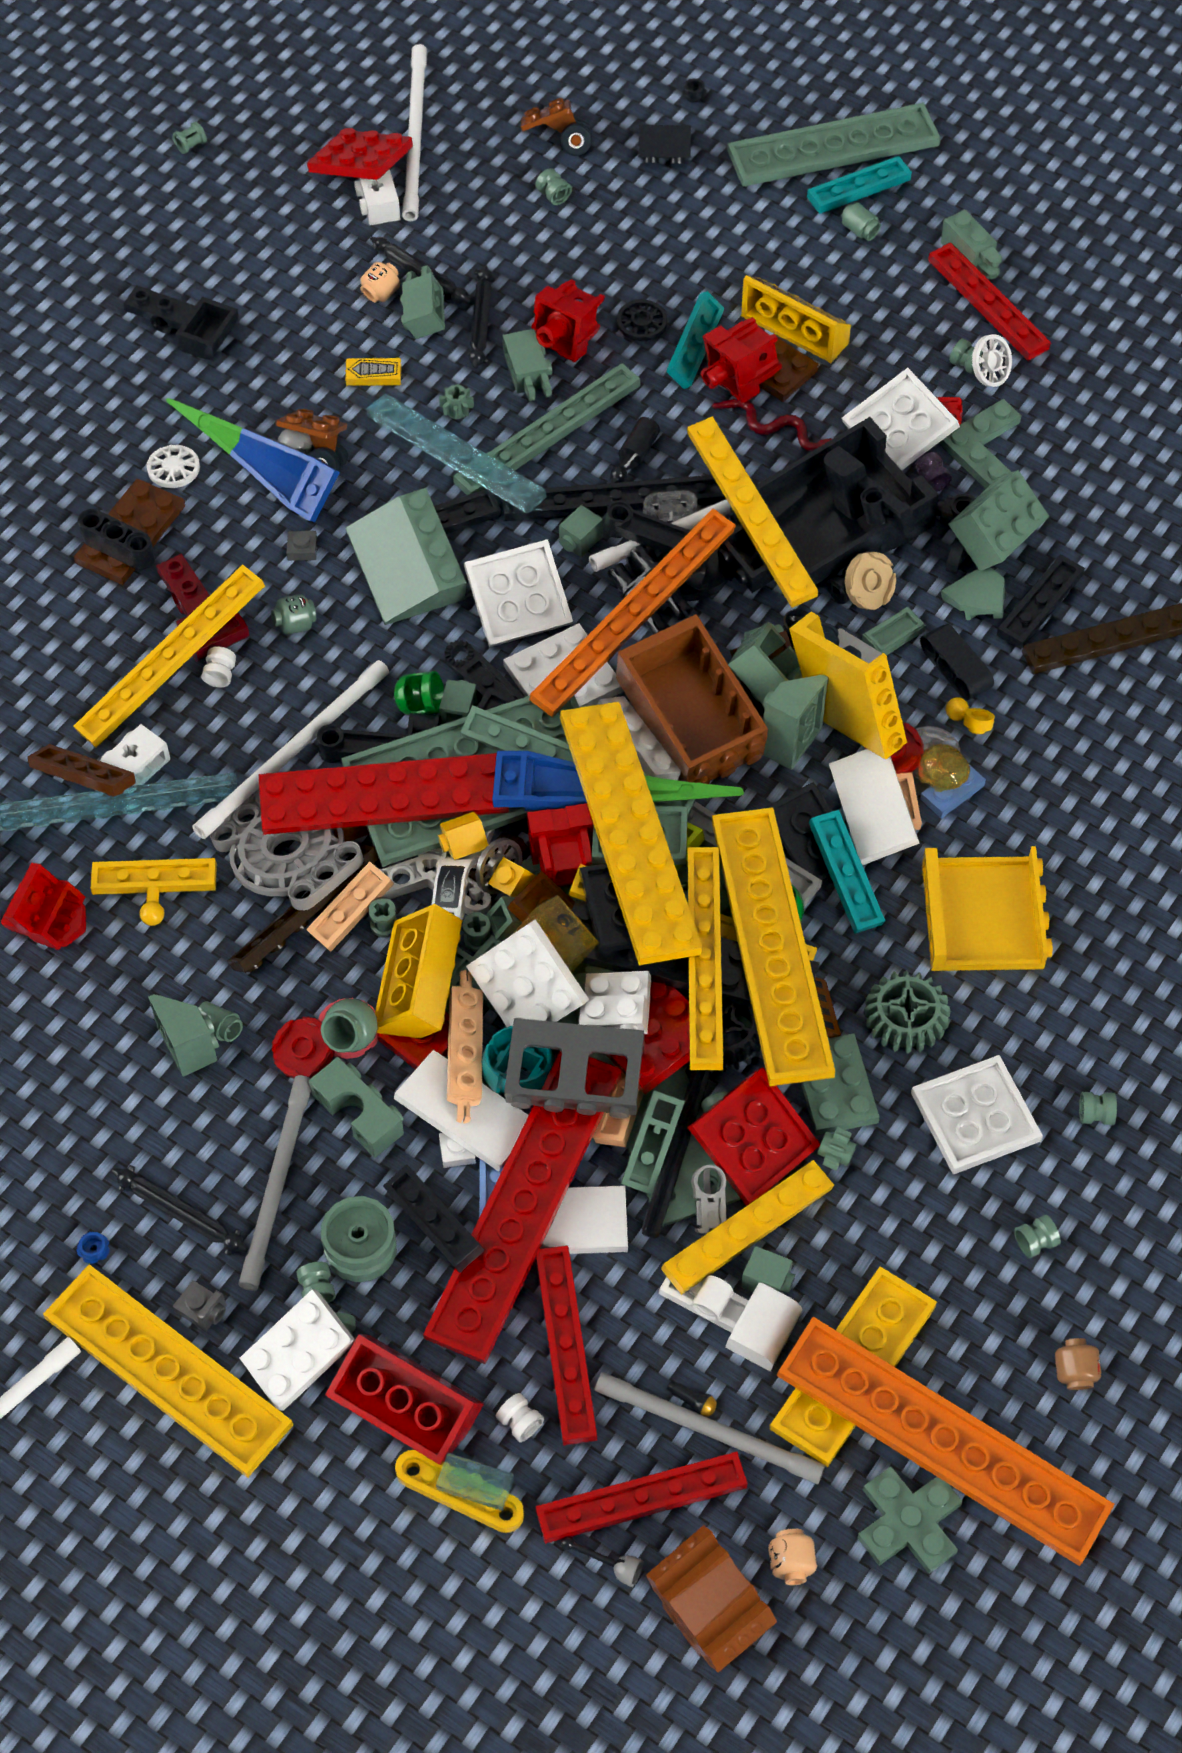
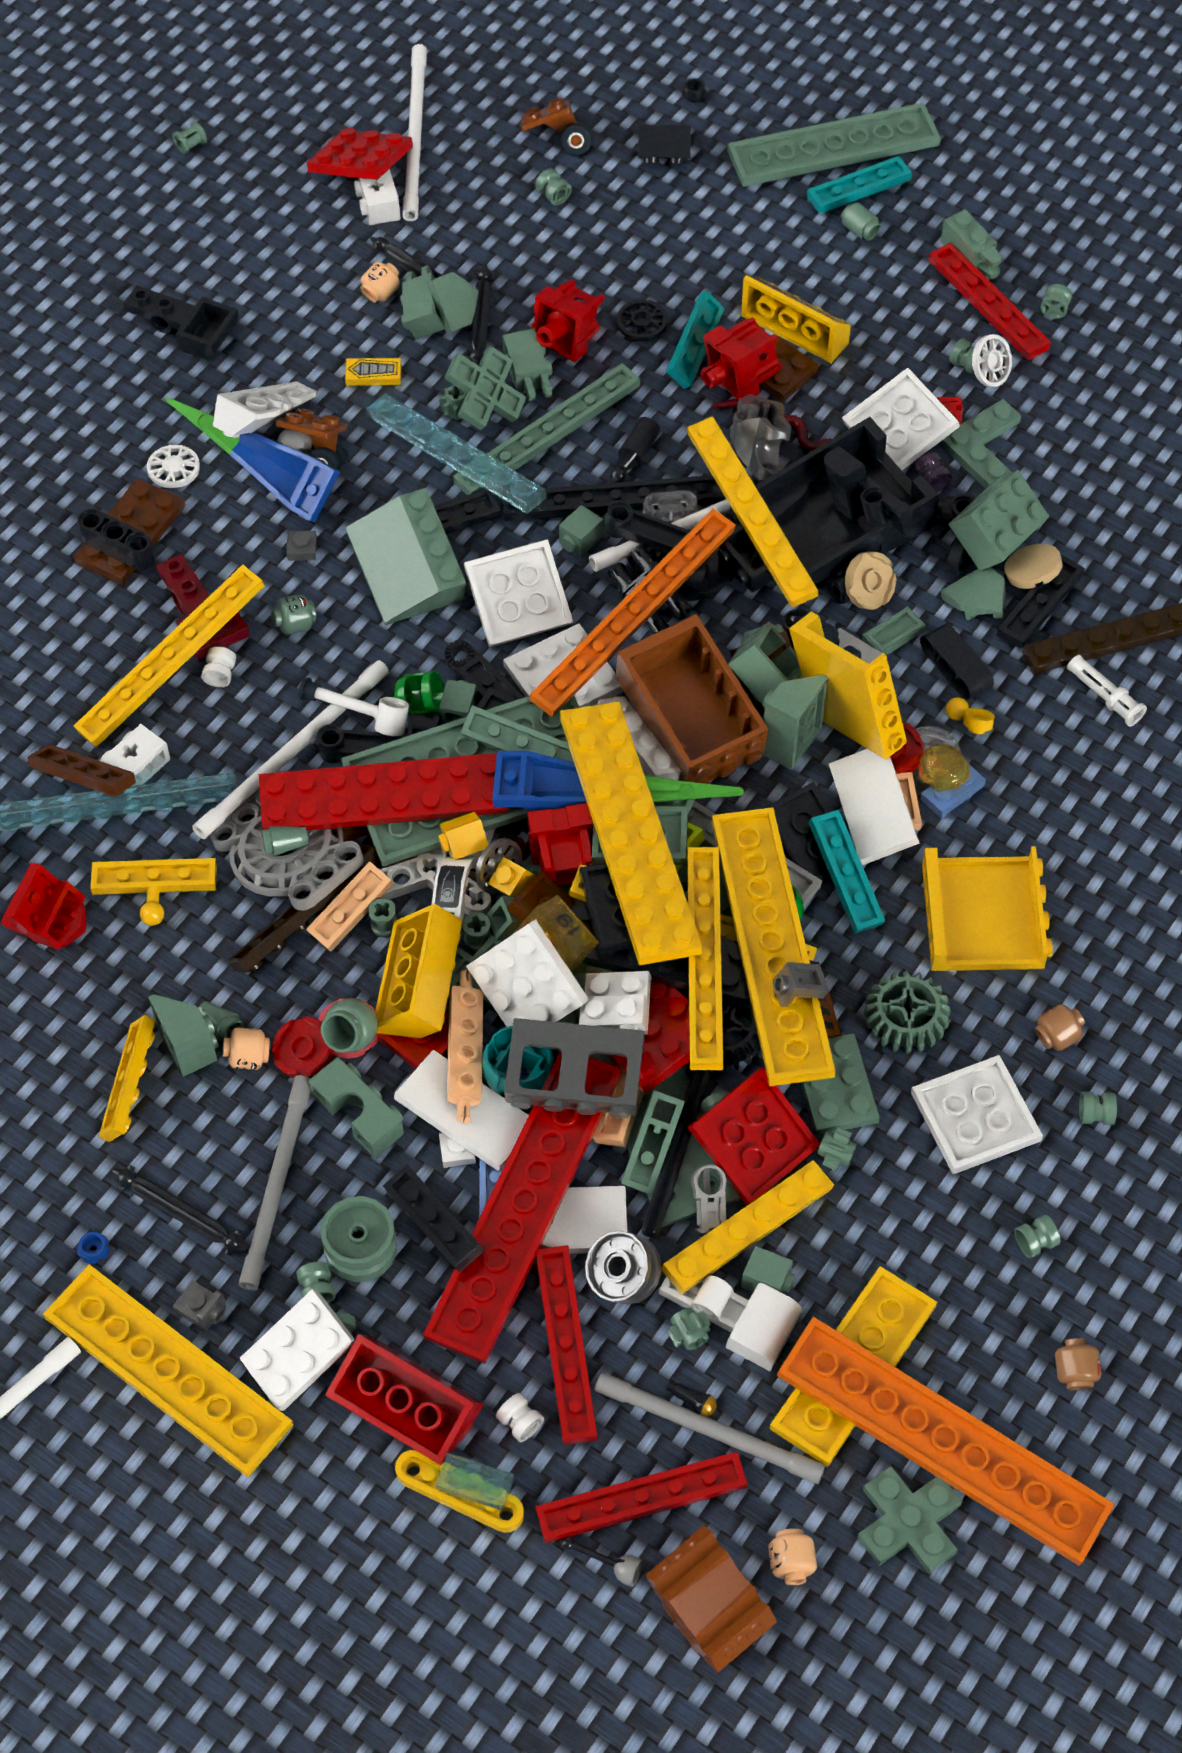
(130, 1069): none -> yellow plate
(246, 1048): none -> light nougat head
(253, 408): none -> white wedge
(283, 839): none -> sand green cone
(389, 714): none -> white piece
(454, 300): none -> sand green slope
(485, 387): none -> sand green plate
(605, 1263): none -> flat silver wheel
(689, 1328): none -> sand green gear
(758, 434): none -> flat silver piece
(799, 981): none -> flat silver bracket
(1033, 565): none -> tan tile
(1056, 301): none -> sand green wheel
(1059, 1027): none -> medium nougat head
(1118, 696): none -> white pin

